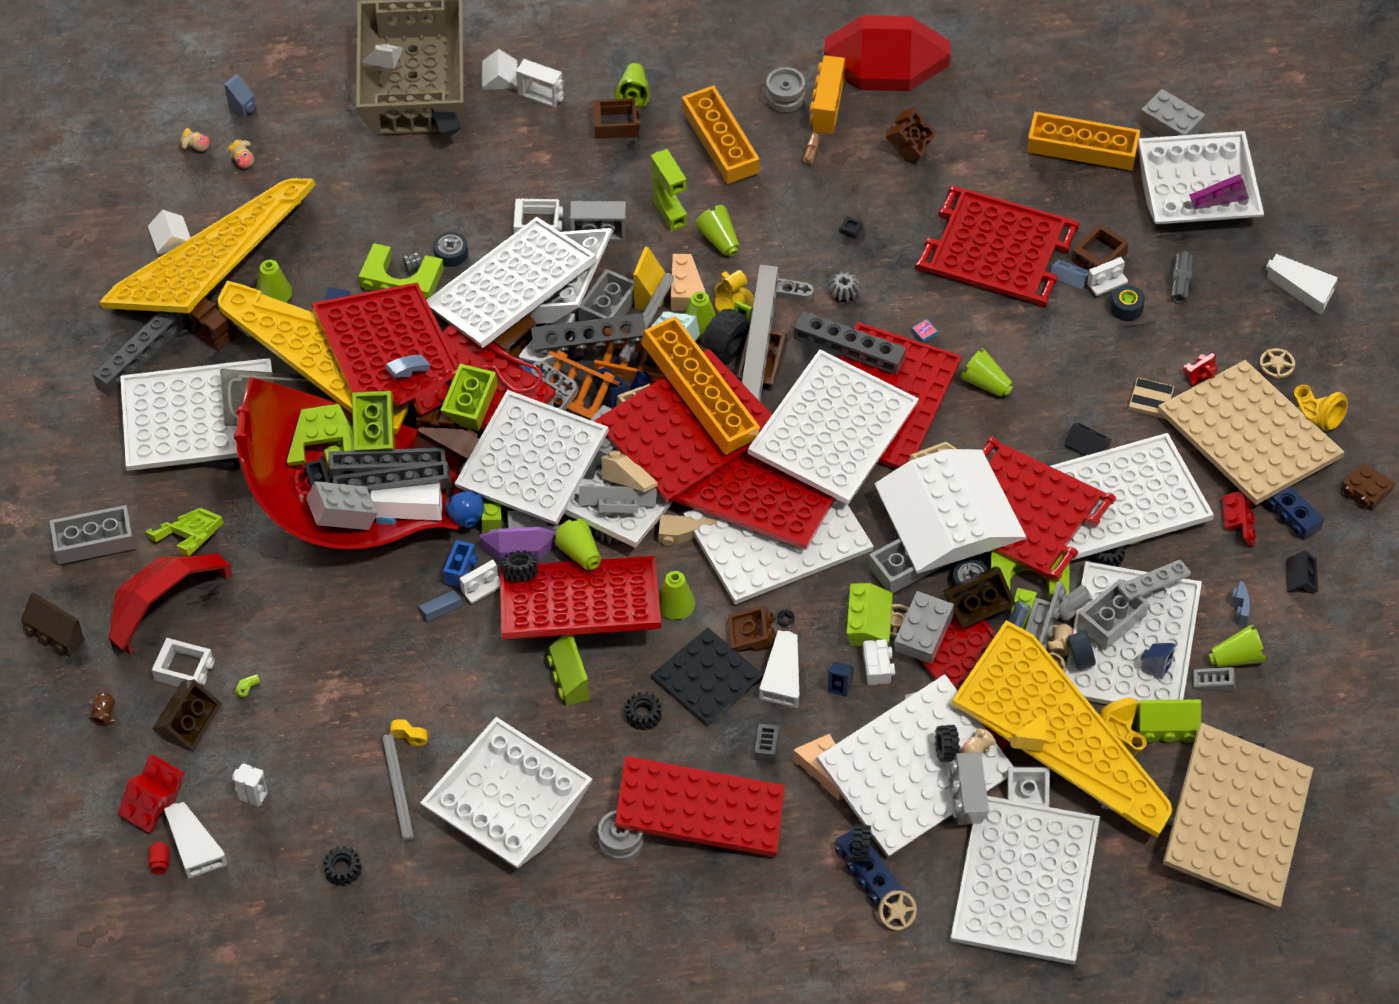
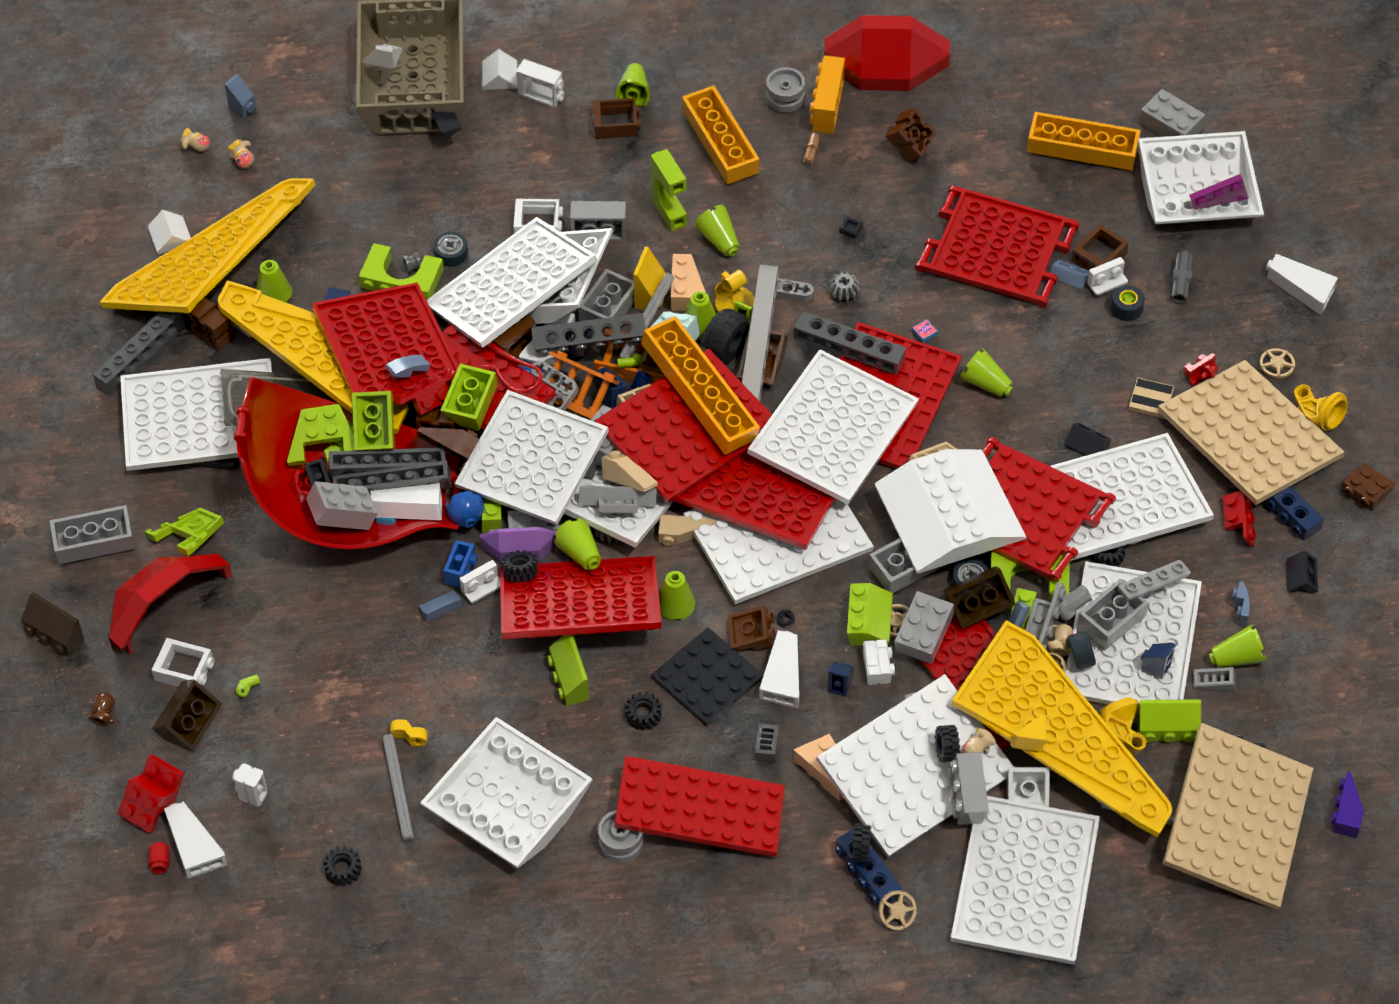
(632, 361): none -> lime arm
(1350, 810): none -> dark purple slope

